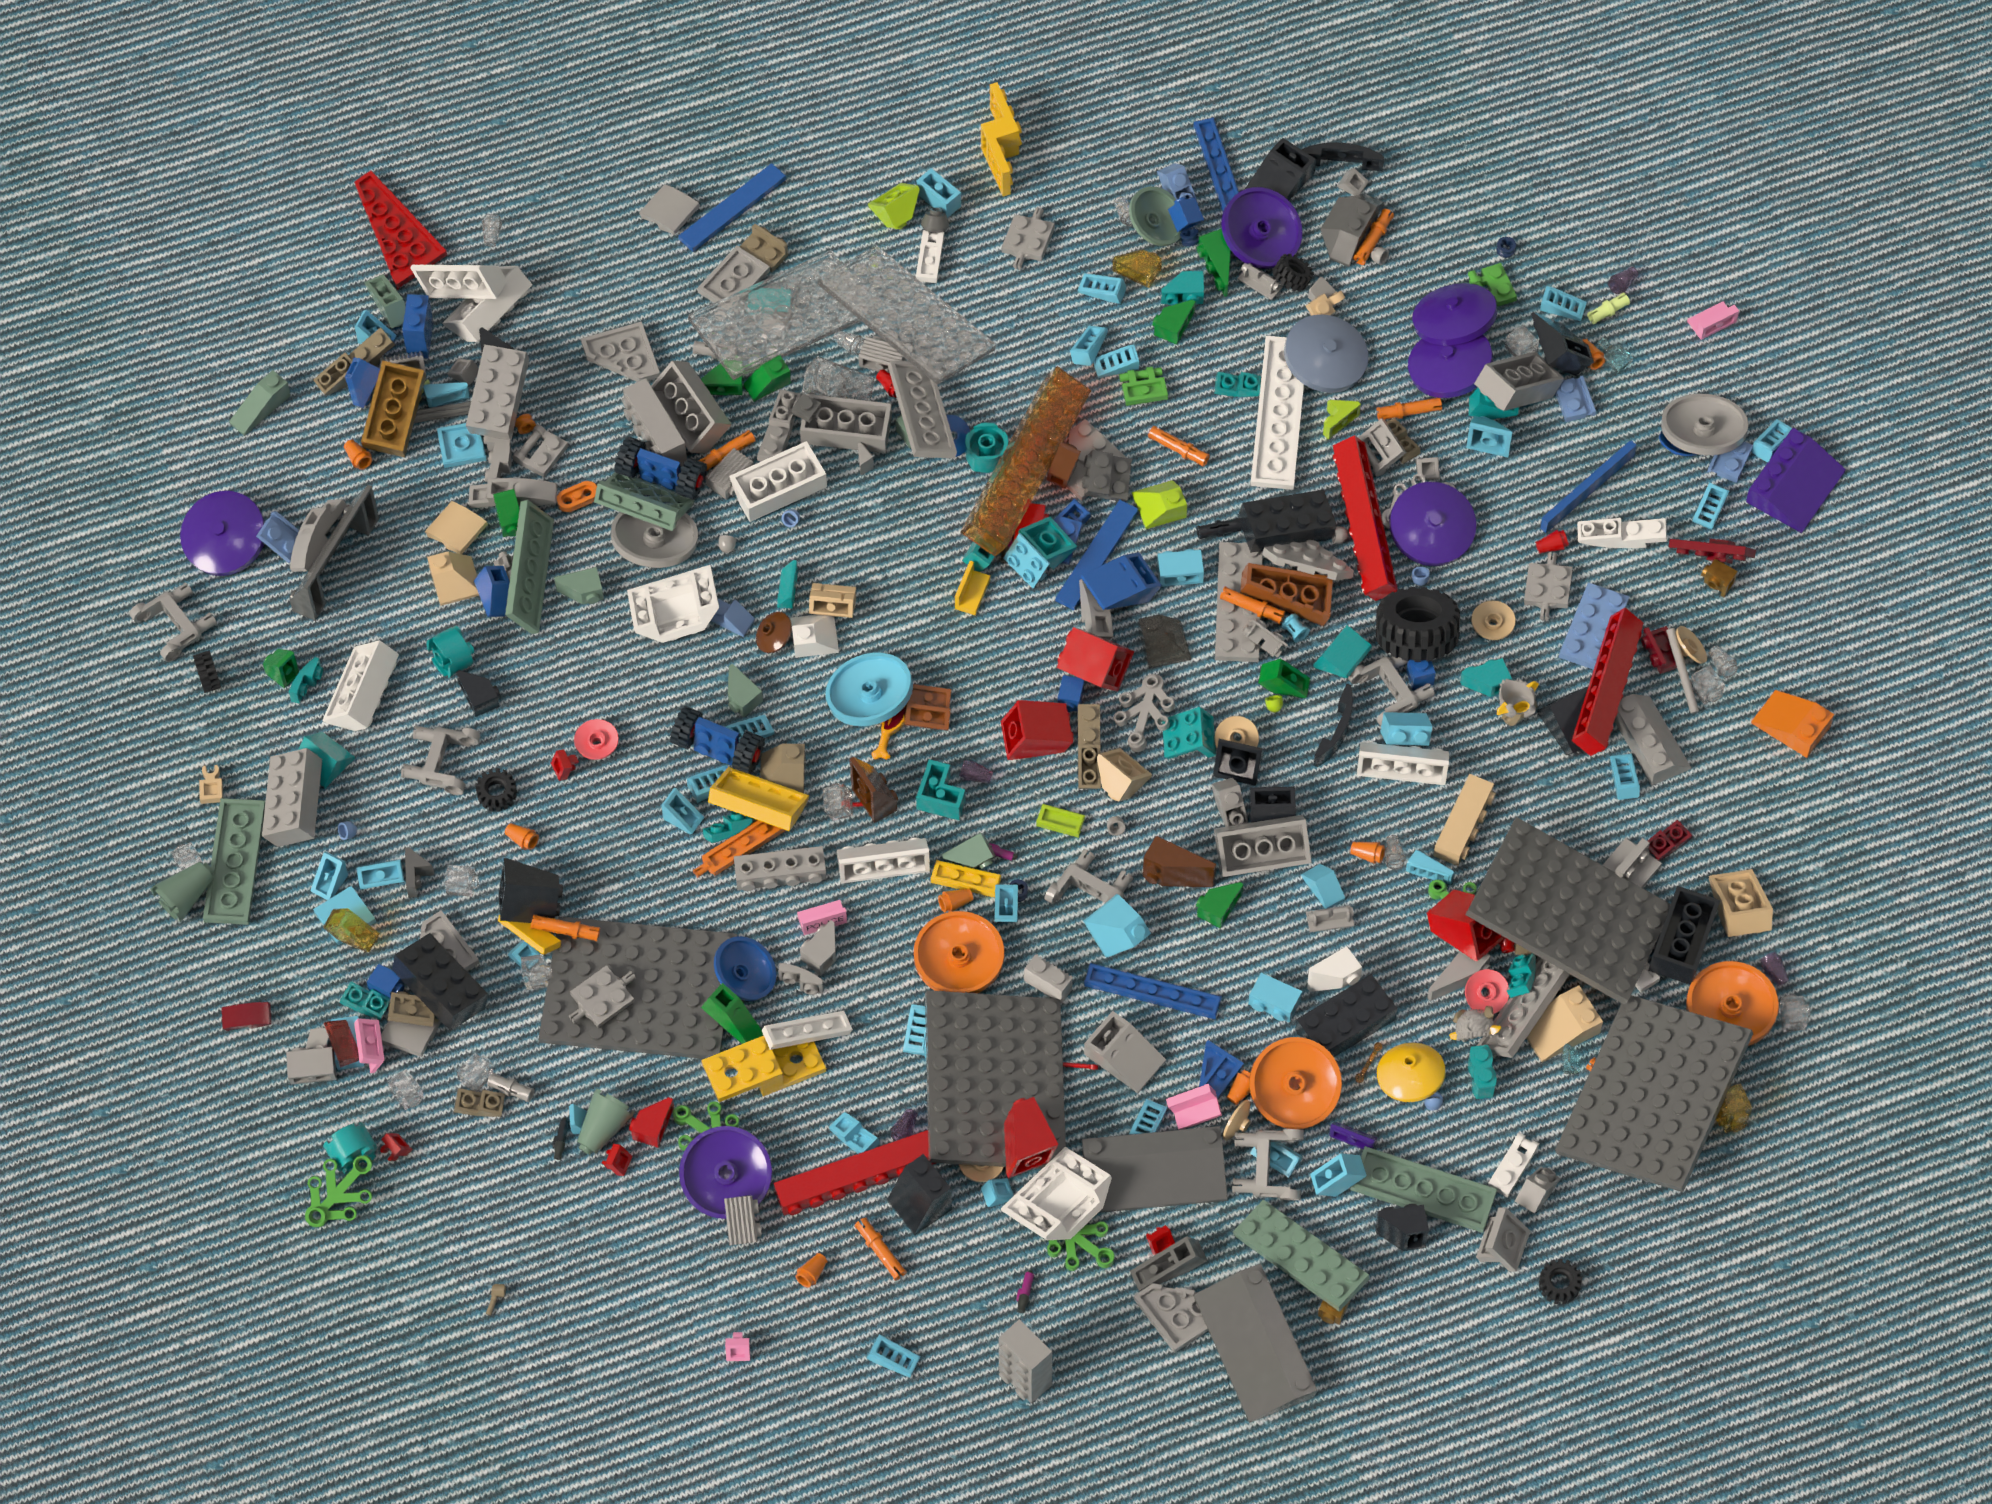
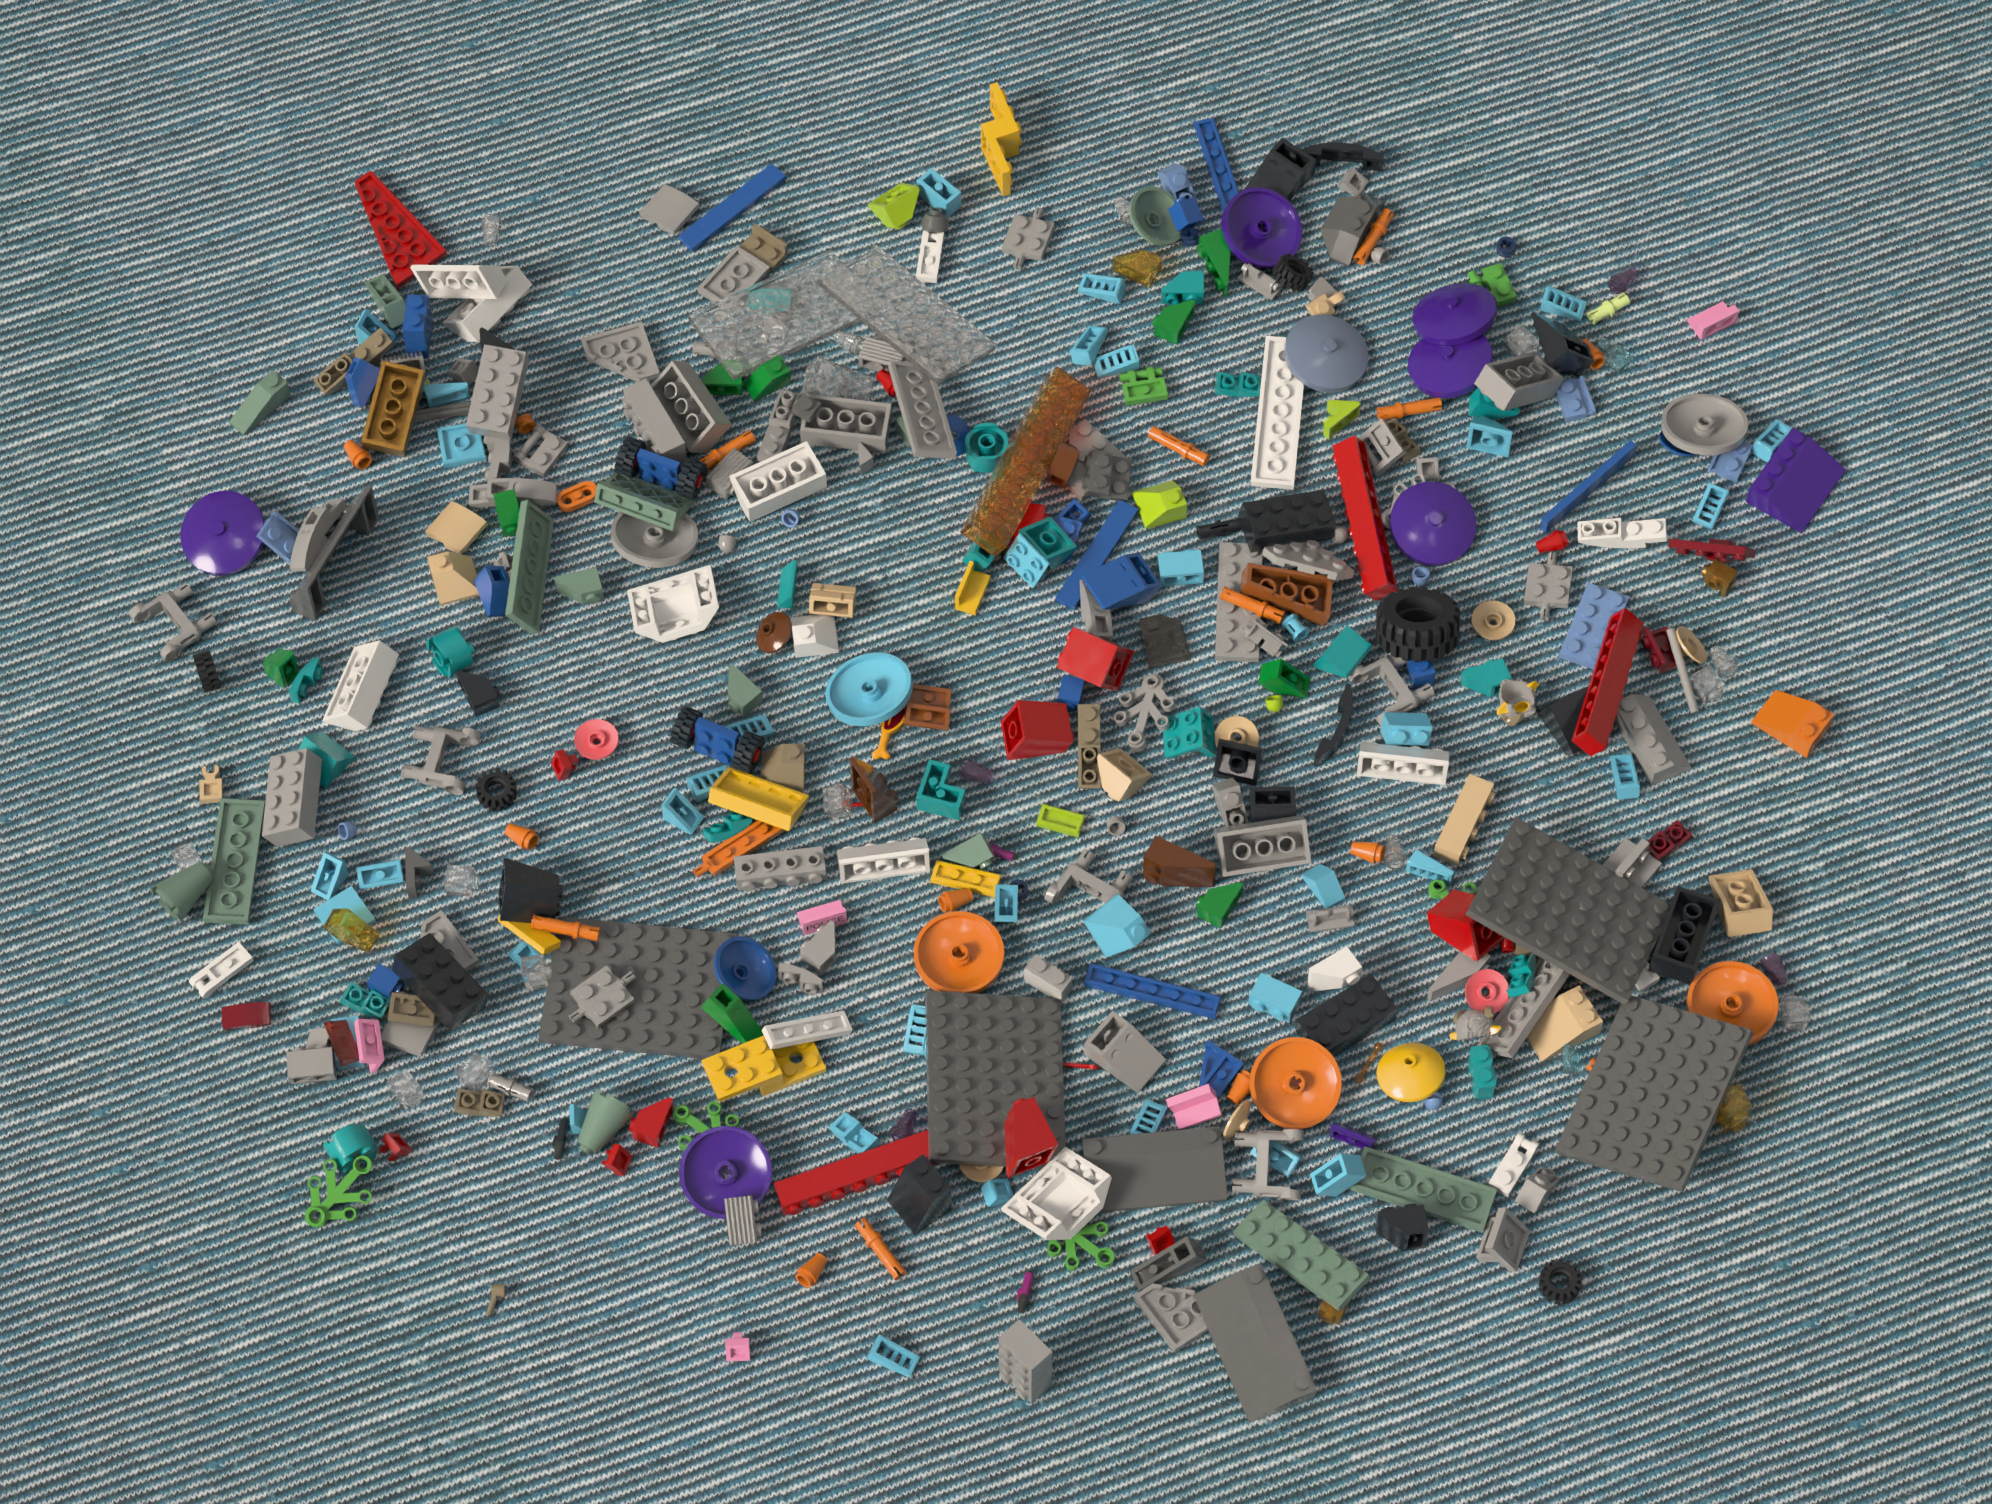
(221, 970): none -> white plate
(733, 617): medium blue slope -> none

